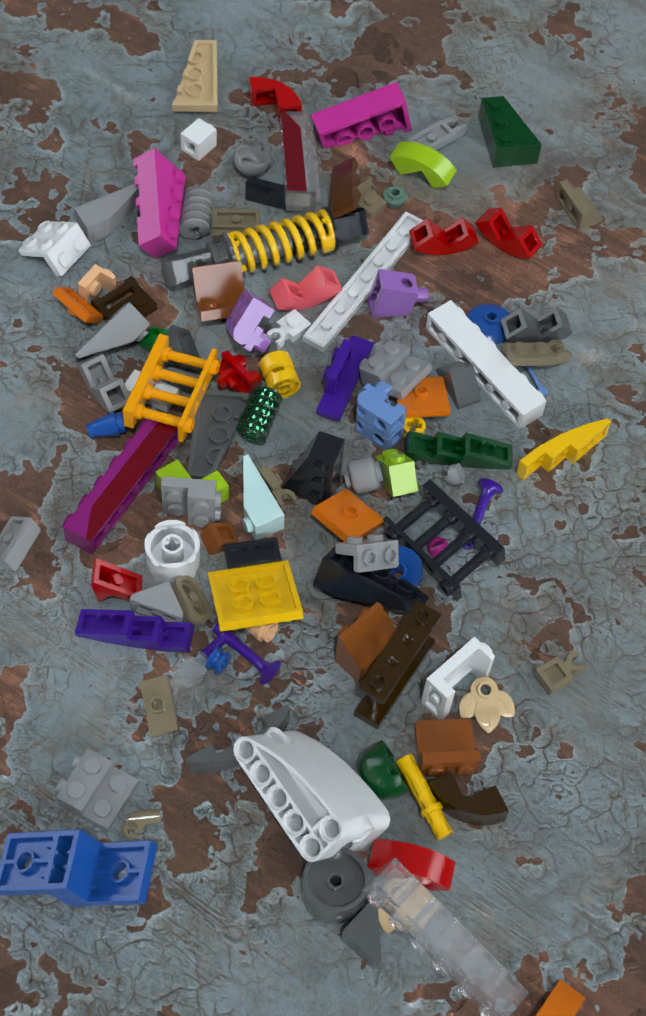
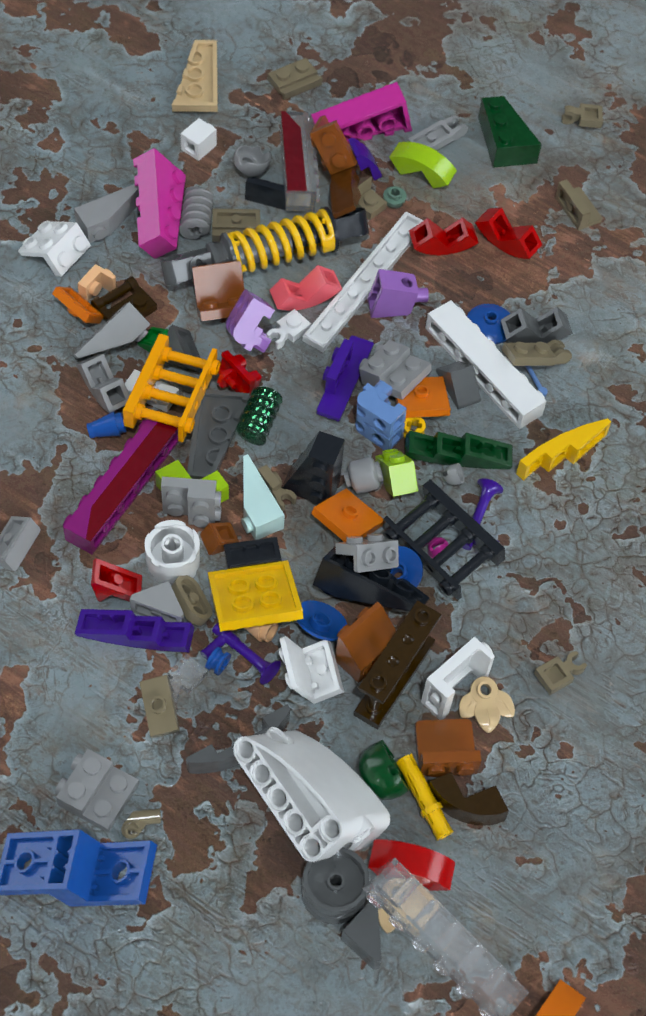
(270, 91): red brick -> none
(280, 373): yellow wheel -> none
(294, 78): none -> dark tan plate
(311, 669): none -> white bracket
(321, 620): none -> blue dish
(332, 146): none -> dark orange bracket
(364, 158): none -> dark purple slope
(586, 115): none -> dark tan plate

